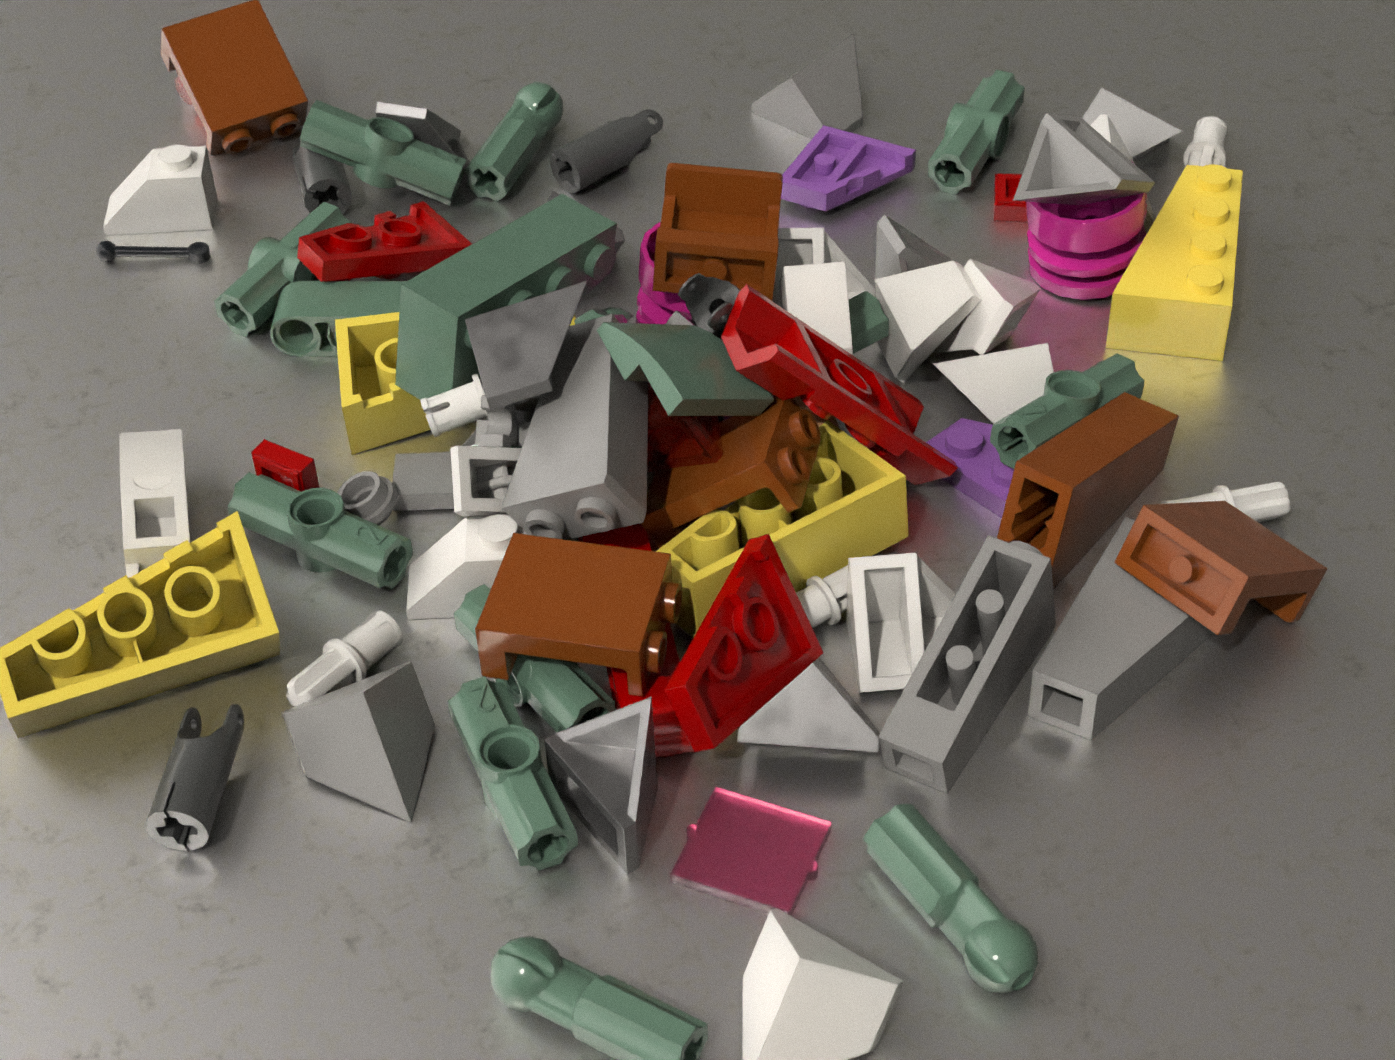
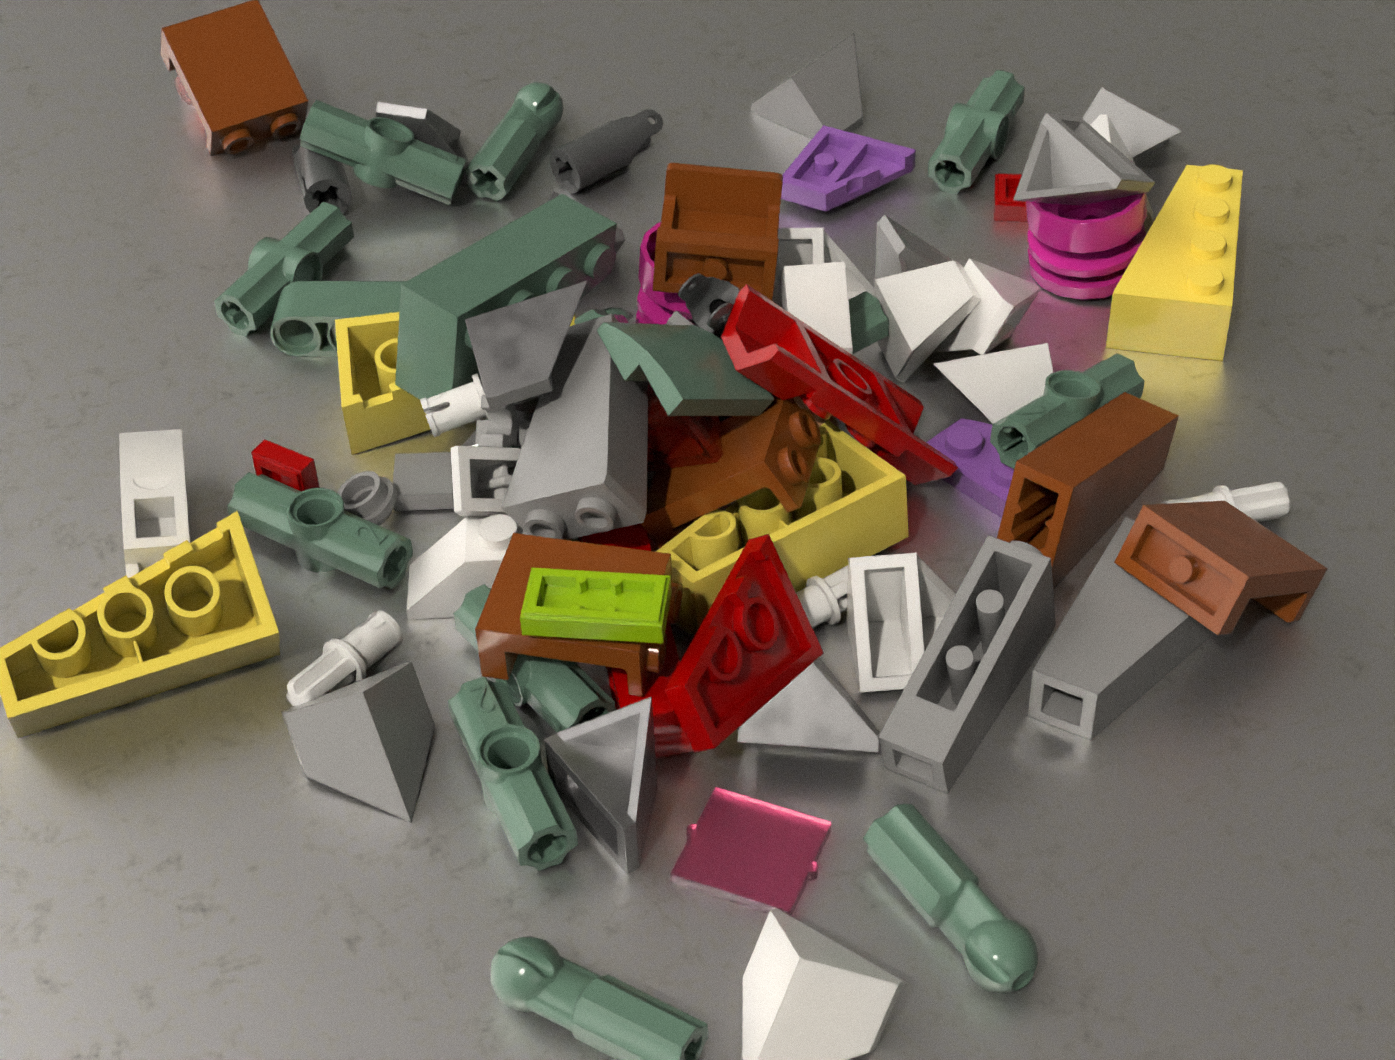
(165, 194): white slope -> none
(194, 781): dark grey piece -> none
(196, 252): black hinge -> none
(383, 249): red wing -> none
(596, 605): none -> lime plate
(1207, 143): white axle -> none

